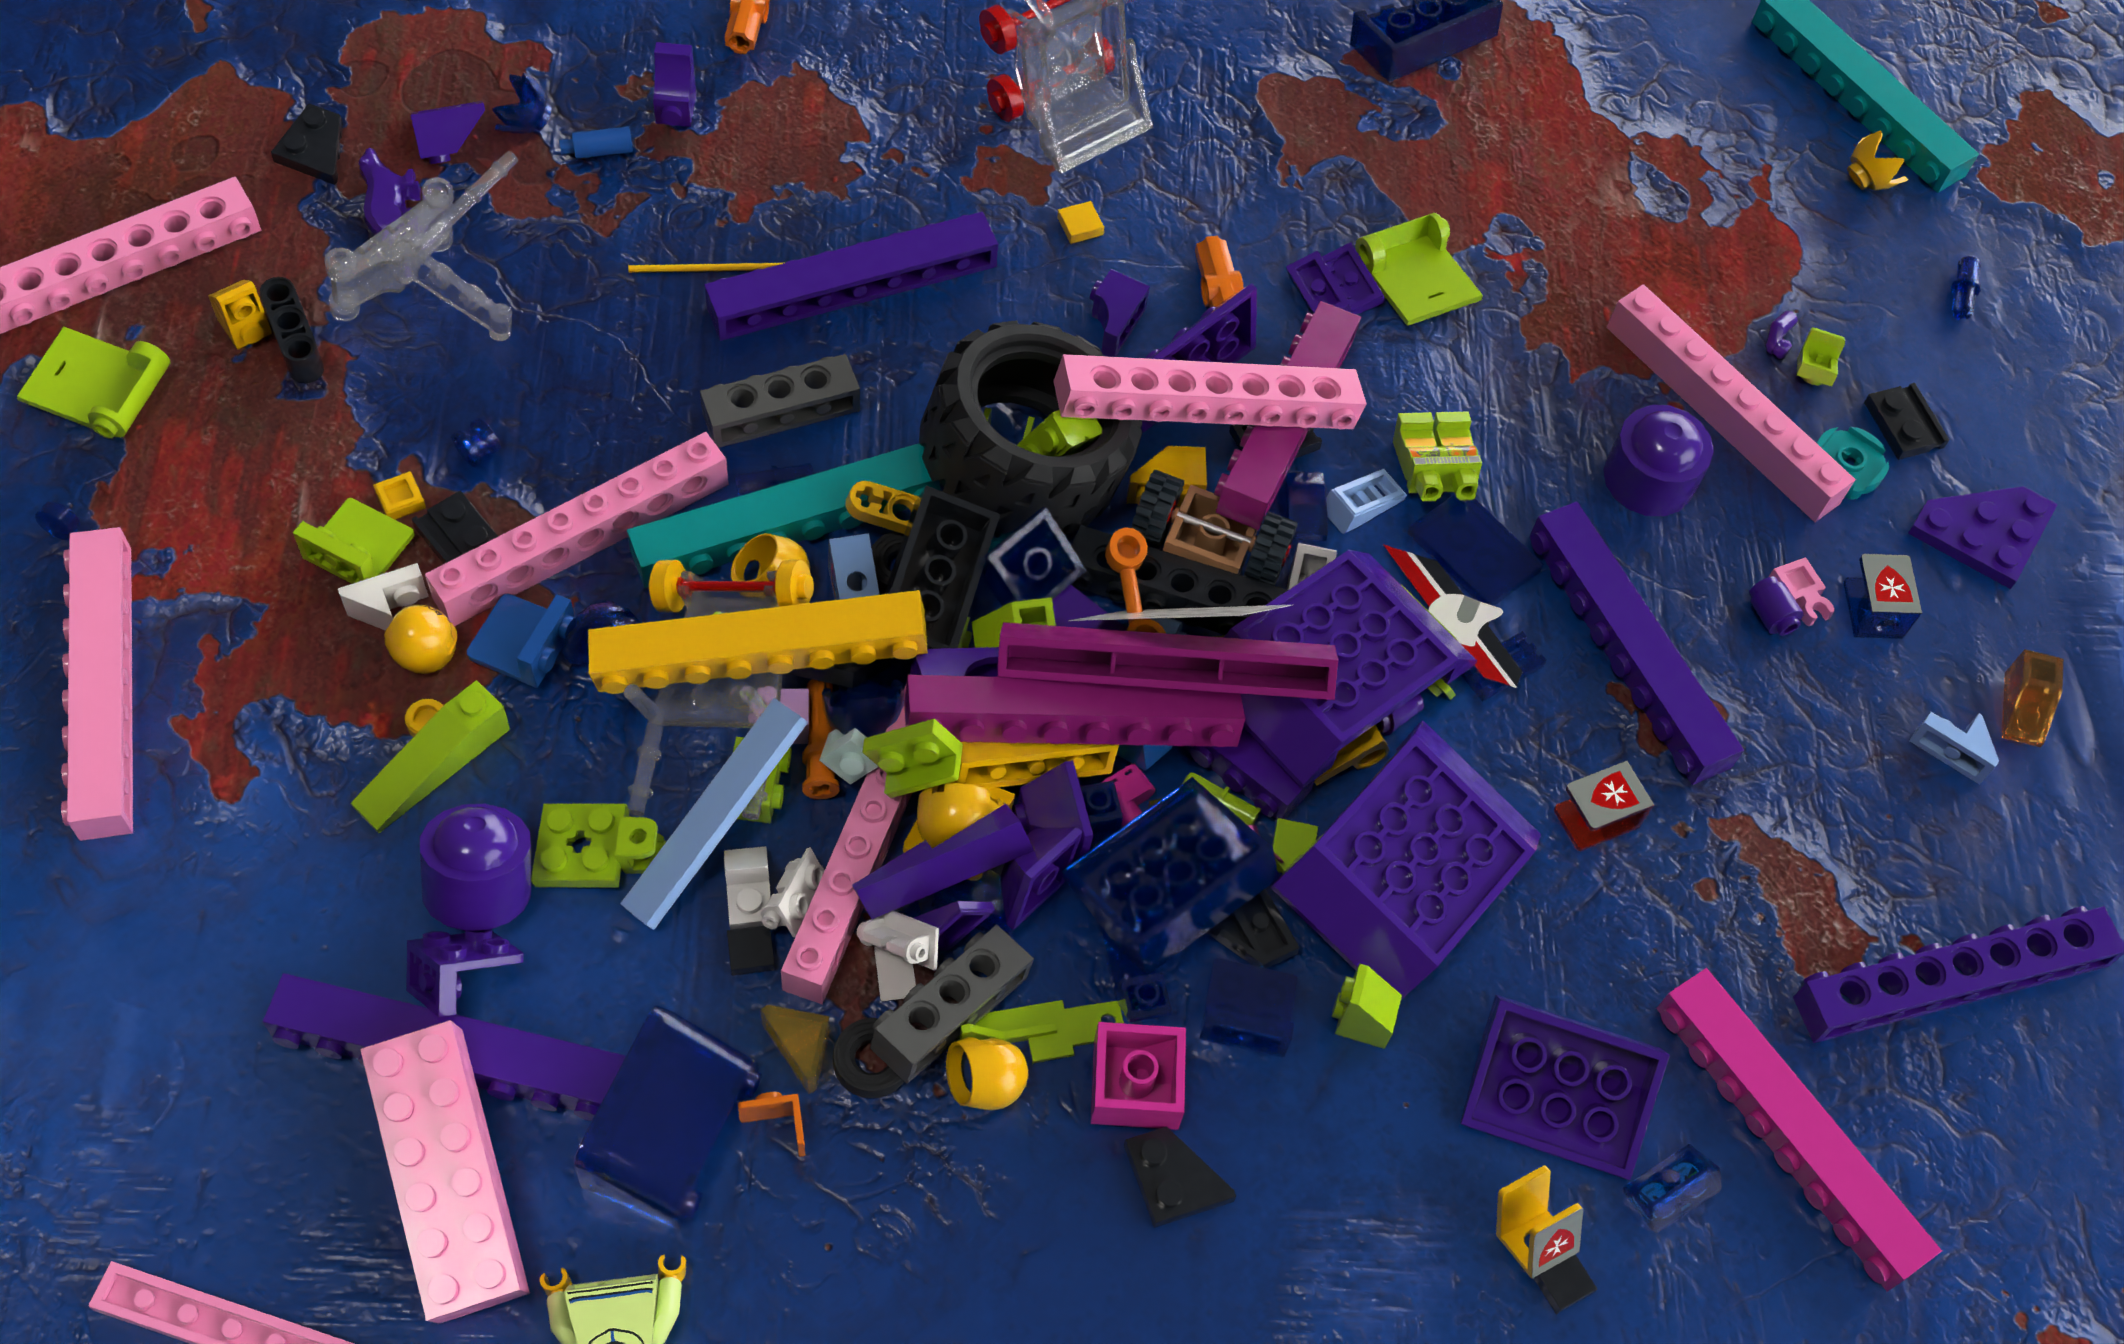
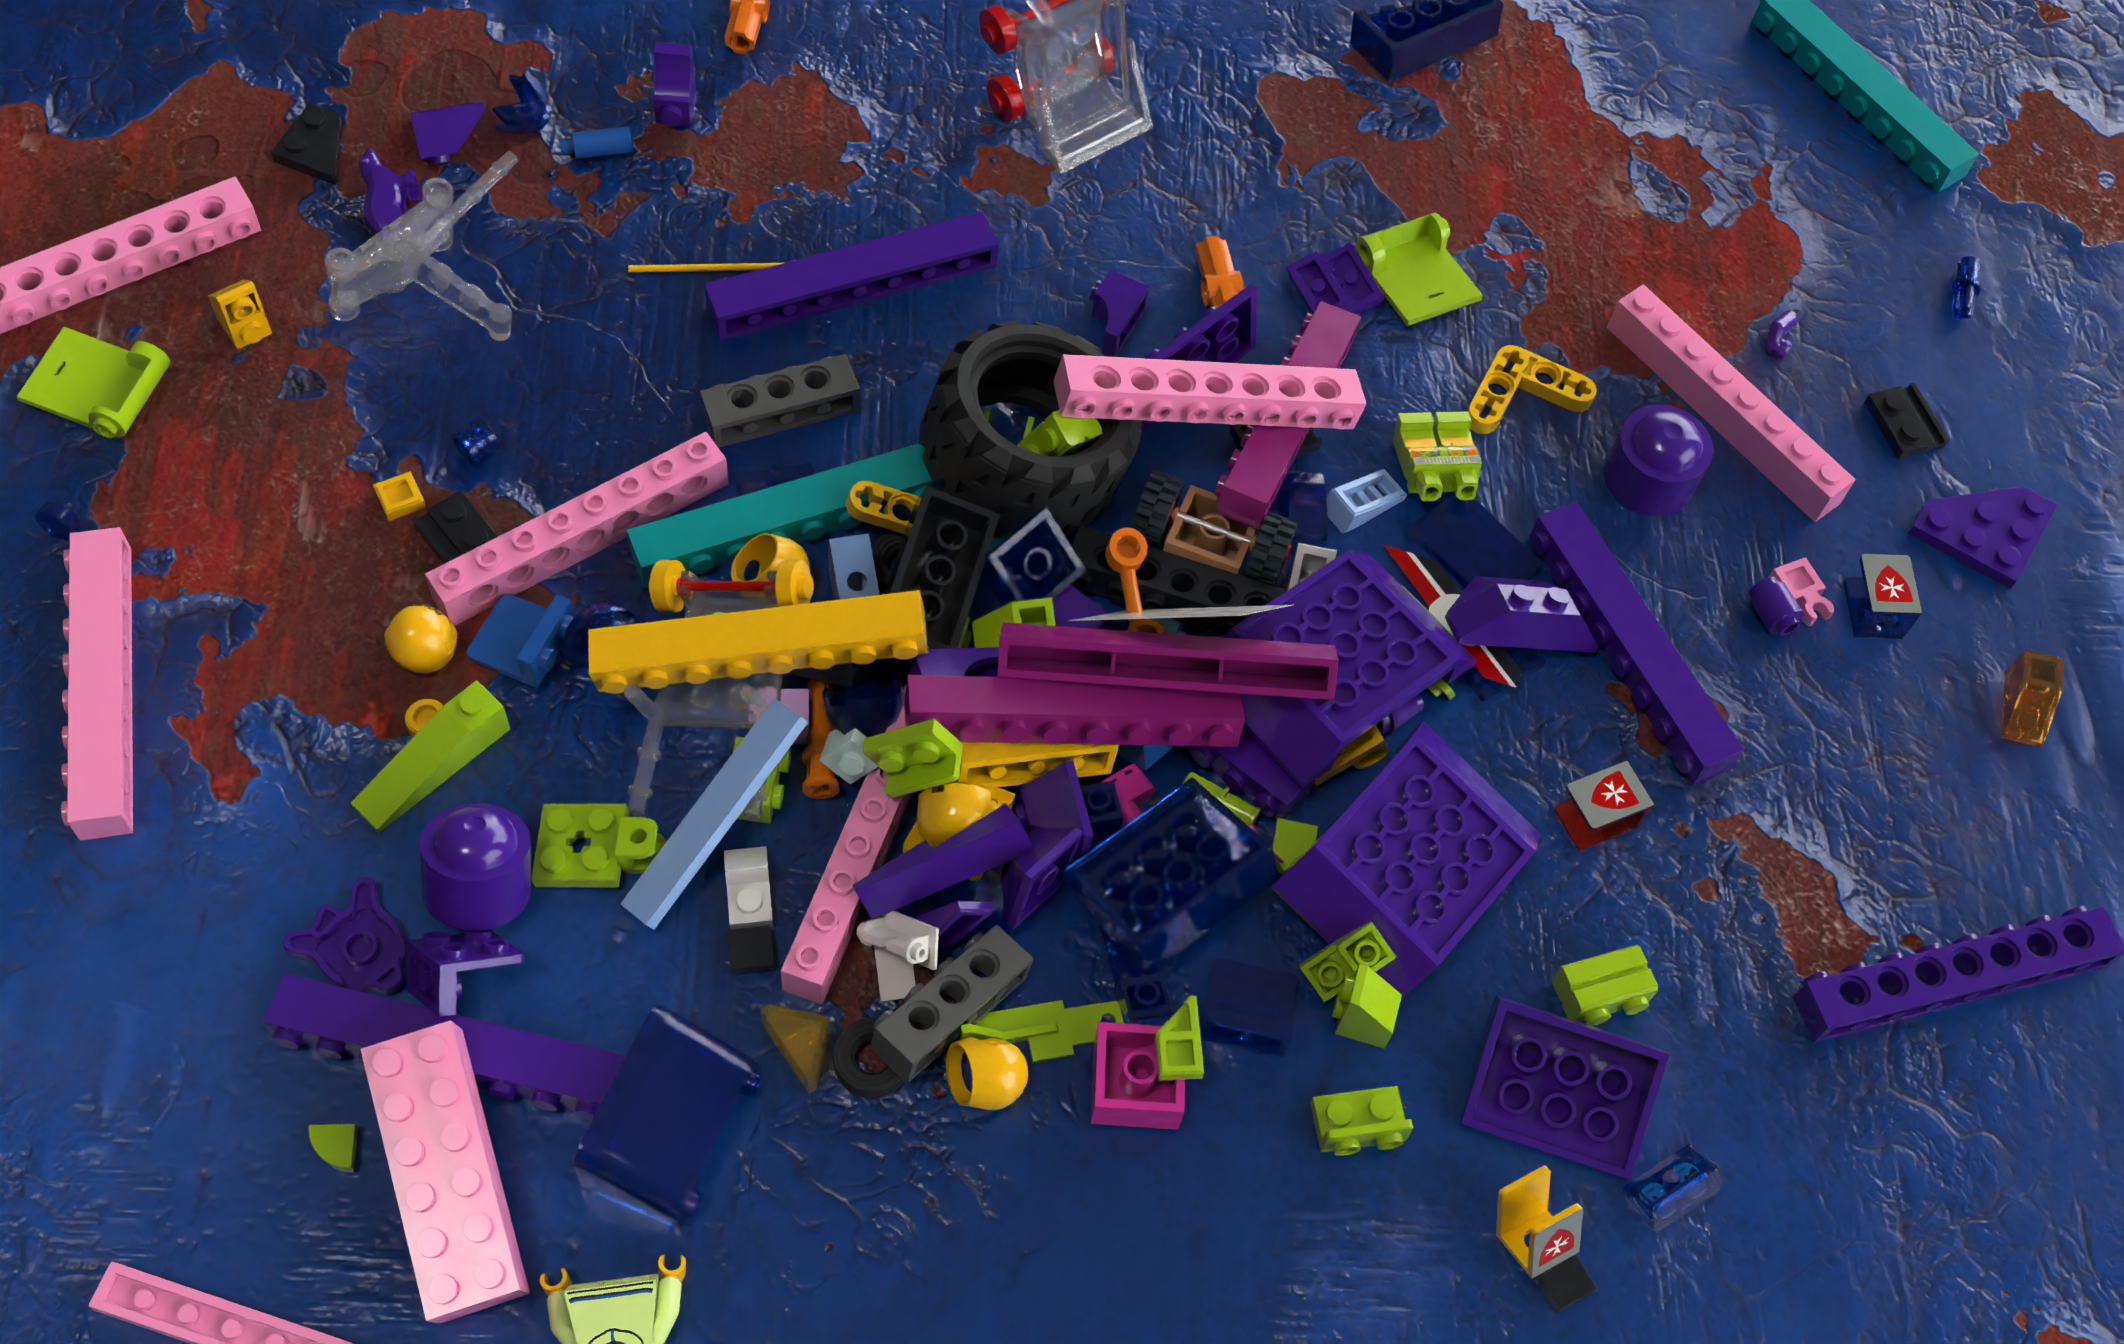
(291, 330): black beam -> none
(335, 1144): none -> lime tile
(354, 542): lime bracket -> none
(354, 946): none -> dark purple tile
(374, 597): white slope -> none
(774, 1105): orange bracket -> none
(794, 893): white hinge -> none
(1080, 222): yellow tile -> none
(1173, 1177): black wing -> none
(1179, 461): yellow slope -> none
(1179, 1045): none -> lime tile
(1257, 933): black wing -> none
(1342, 957): none -> lime slope
(1360, 1120): none -> lime bracket
(1518, 616): none -> dark purple wedge
(1523, 377): none -> yellow beam
(1605, 985): none -> lime brick
(1798, 1130): dark pink brick -> none
(1819, 357): lime bracket -> none
(1867, 452): teal plate -> none
(1872, 171): yellow piece -> none
(1965, 751): light blue slope -> none

